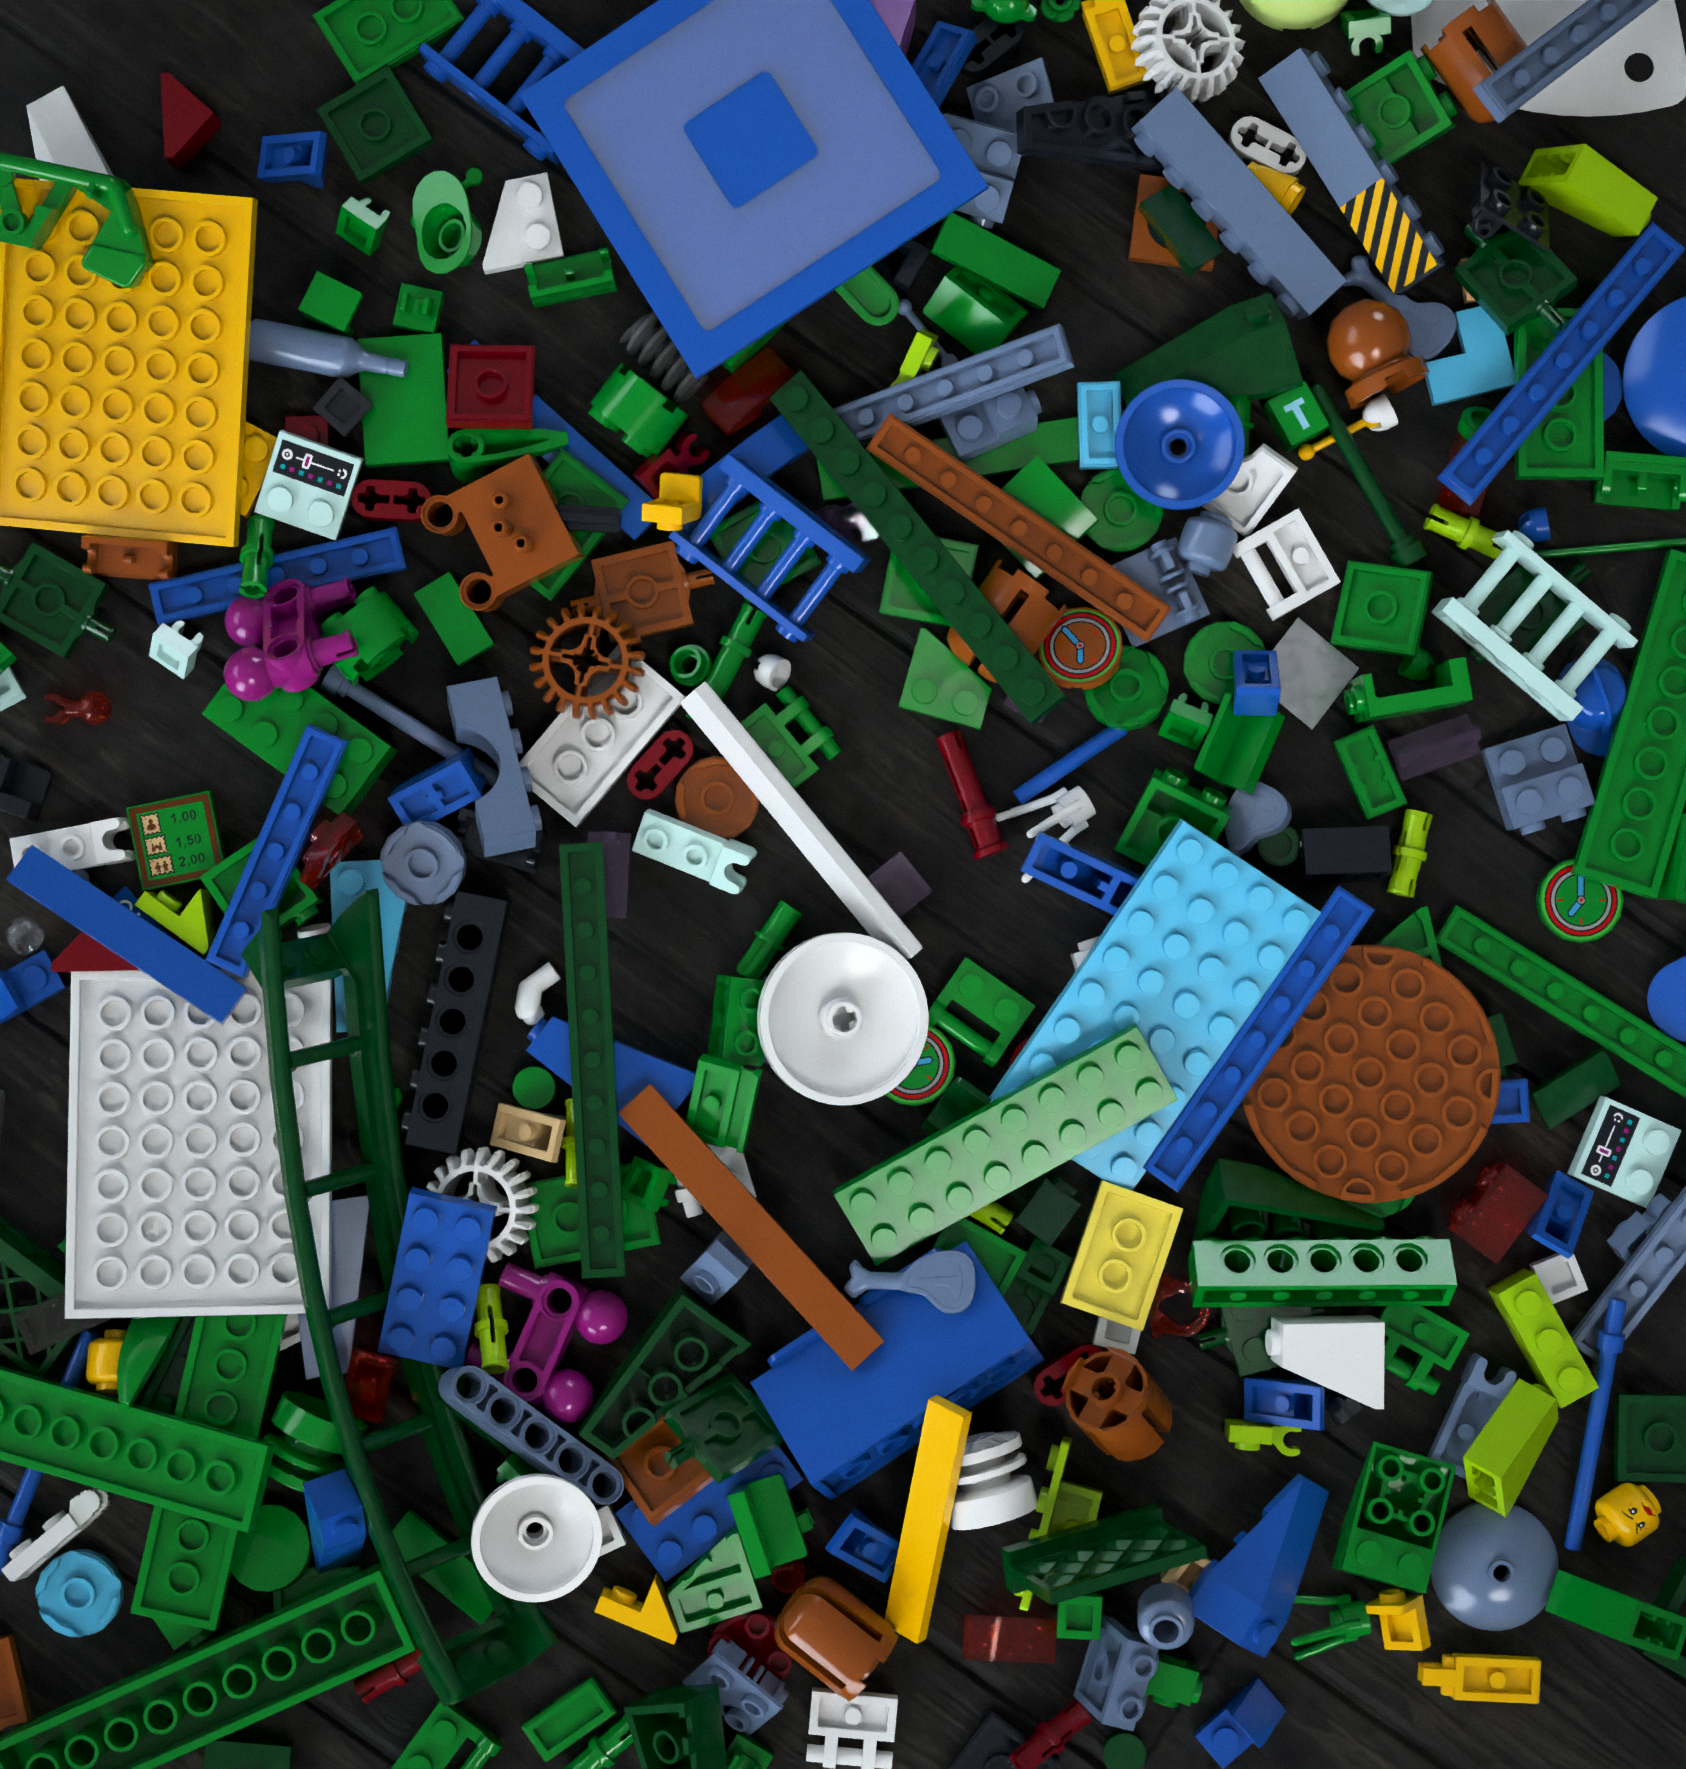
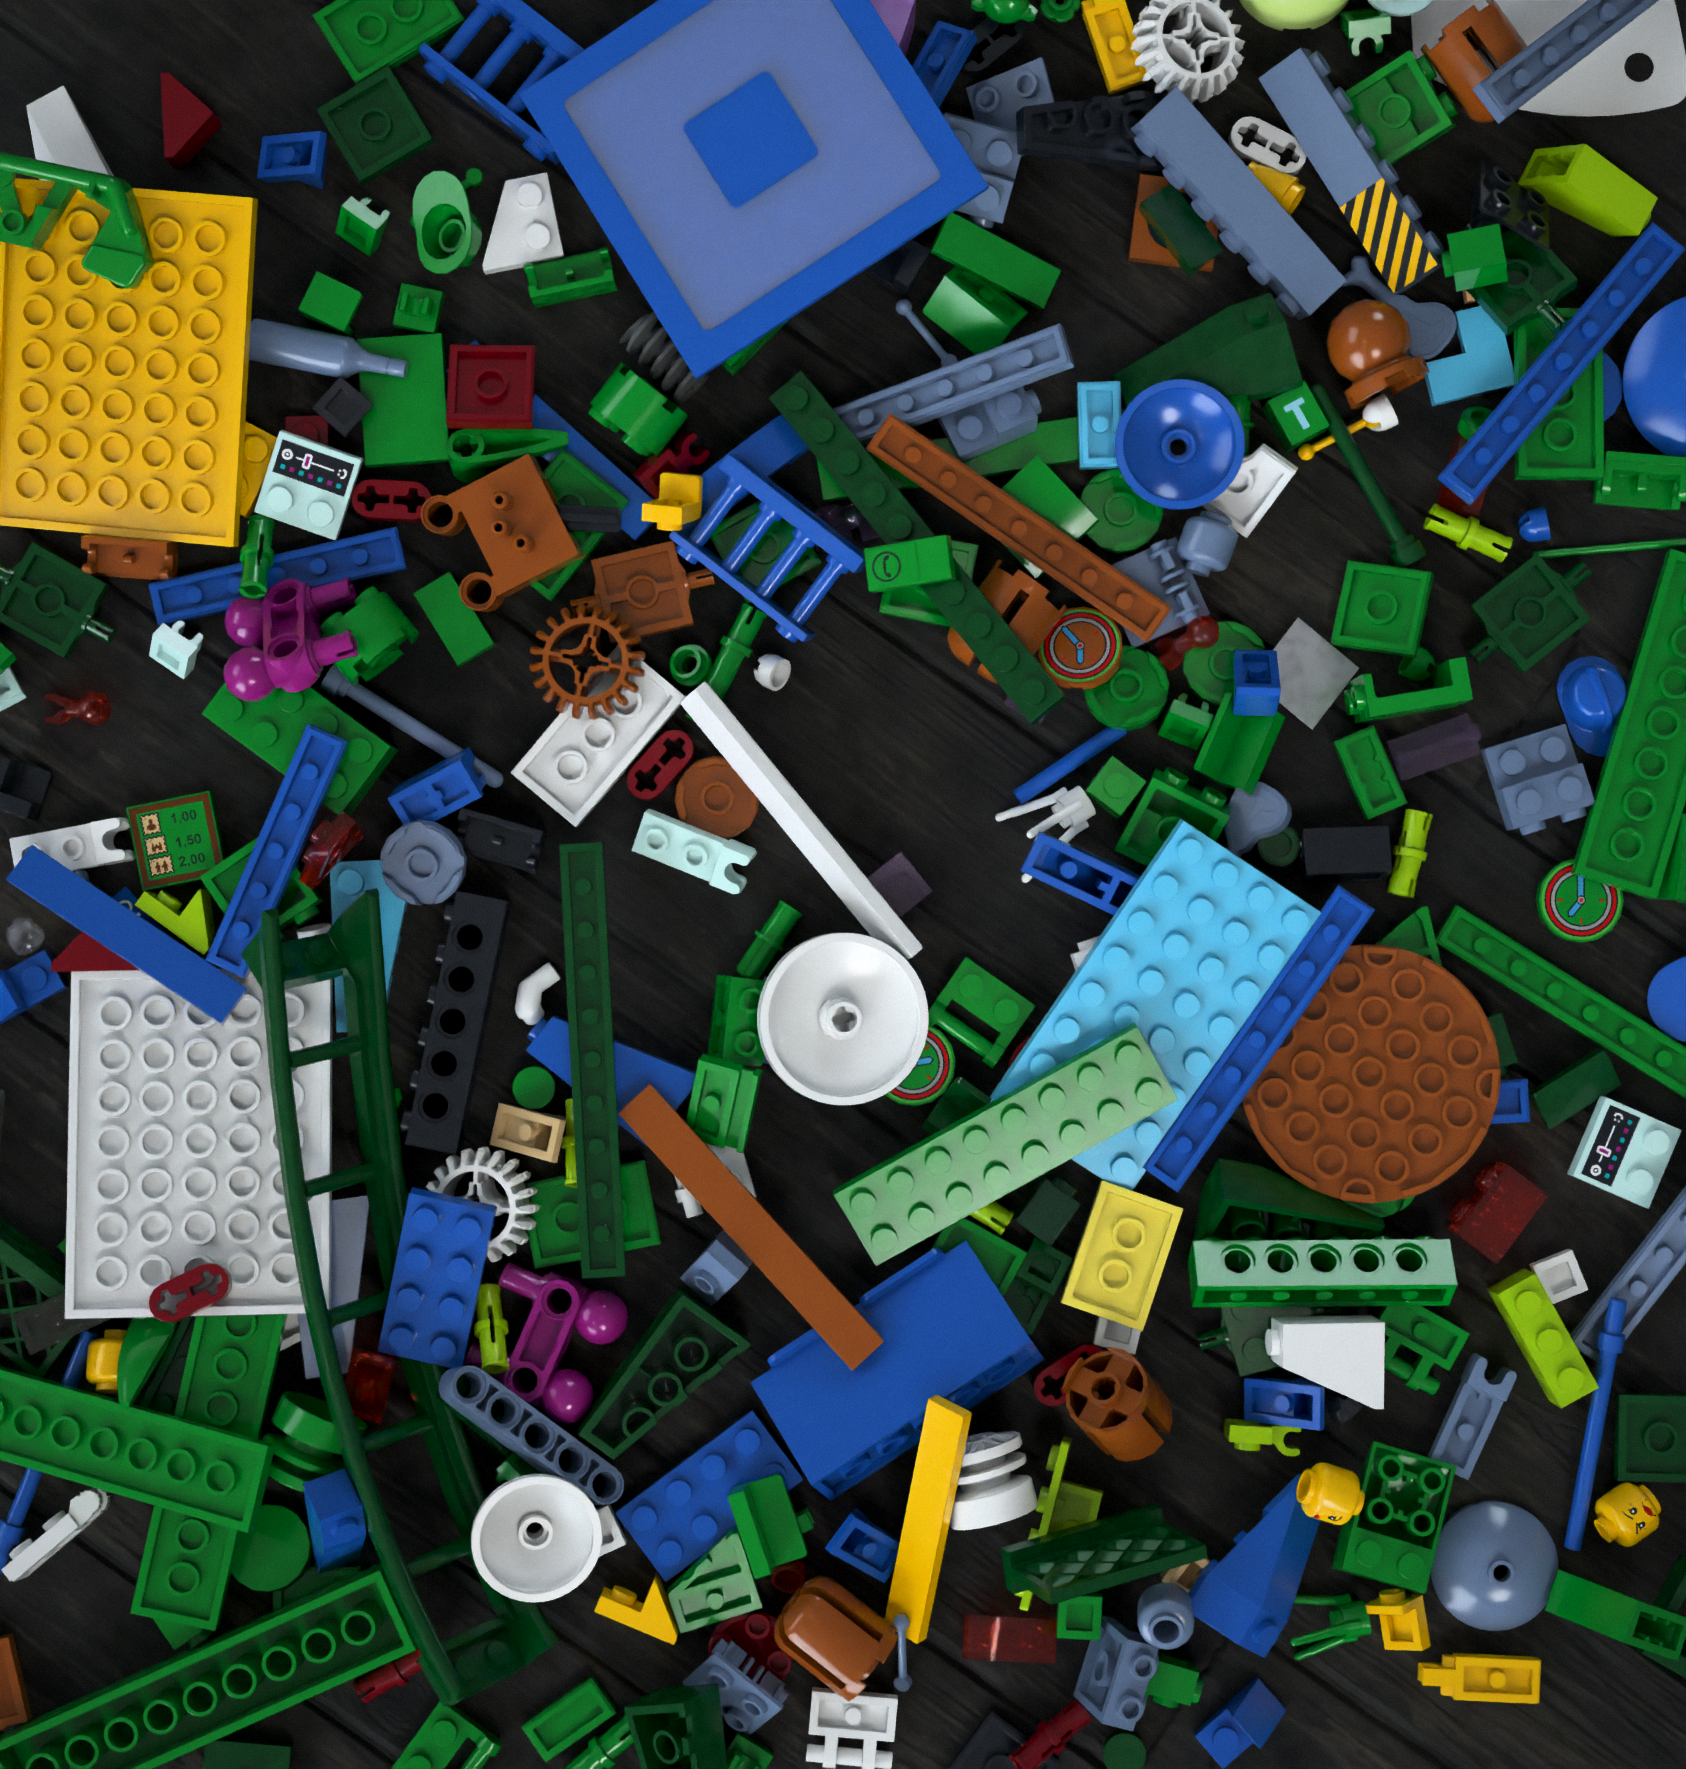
(79, 1593): medium azure tile -> none
(186, 1283): none -> dark red beam
(455, 1579): green tile -> none
(481, 720): sand blue arch -> none
(616, 869): clear purple hinge -> none
(647, 1184): green tile -> none
(649, 1478): dark orange tile -> none
(721, 1429): dark green plate -> none
(746, 391): clear red slope -> none
(779, 744): green plate -> none
(870, 297): green tile -> none
(903, 1680): none -> sand blue hinge
(909, 563): none -> green tile
(920, 356): lime plate -> none
(942, 1277): sand blue piece -> none
(943, 685): green wing -> none
(977, 813): dark red pin -> none
(1114, 787): none -> green brick
(1161, 1323): clear red piece -> none
(1201, 633): none -> clear red arm
(1298, 558): white plate -> none
(1330, 1493): none -> yellow head
(1475, 258): none -> green brick
(1494, 641): light aqua fence -> none
(1510, 1446): lime slope -> none
(1561, 1214): blue slope -> none
(1632, 1232): sand blue plate -> none

